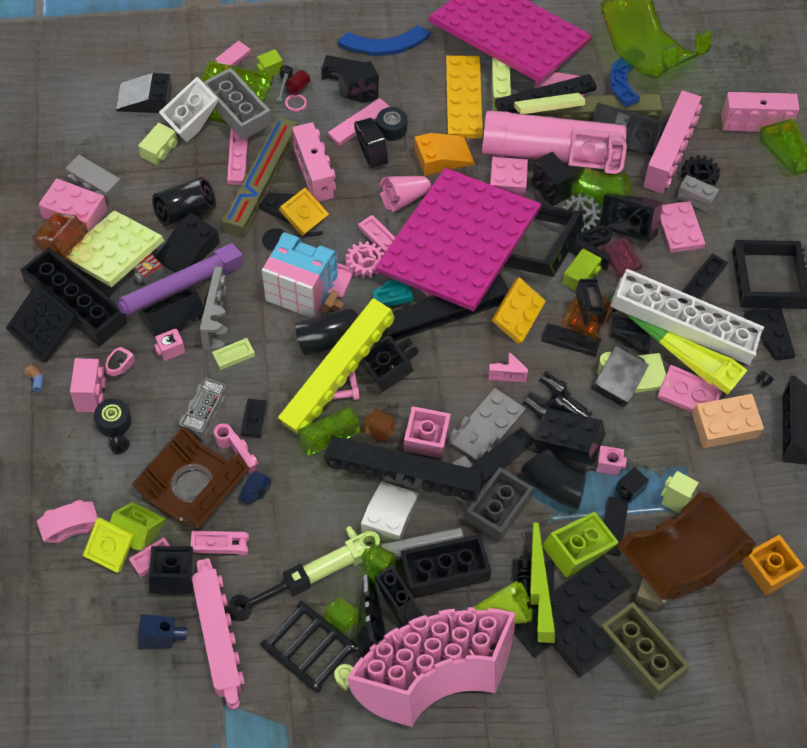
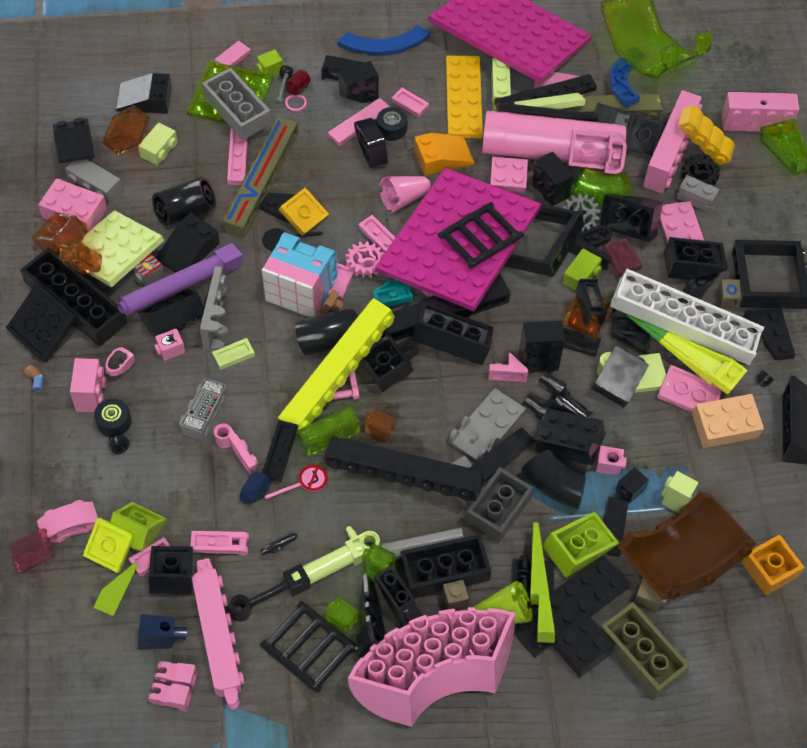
(31, 550): none -> clear pink plate
(73, 140): none -> black slope
(80, 257): none -> clear orange brick
(112, 594): none -> lime sticker
(126, 130): none -> clear orange brick
(182, 681): none -> bright pink legs
(188, 479): reddish brown panel -> none
(190, 109): white slope -> none
(254, 418): black plate -> none
(278, 545): none -> black piece
(280, 450): none -> black tile
(310, 478): none -> piece
(313, 162): bright pink brick -> none
(341, 675): yellowish green tile -> none
(389, 512): white slope -> none
(410, 102): none -> bright pink tile
(427, 432): bright pink brick -> none
(452, 333): none -> black slope
(455, 595): none -> dark tan brick
(475, 216): none -> black bar
(518, 310): yellow plate -> none
(541, 346): none -> black brick
(546, 112): none -> black piece
(693, 258): none -> black slope
(706, 135): none -> yellow brick
(729, 293): none -> dark tan brick

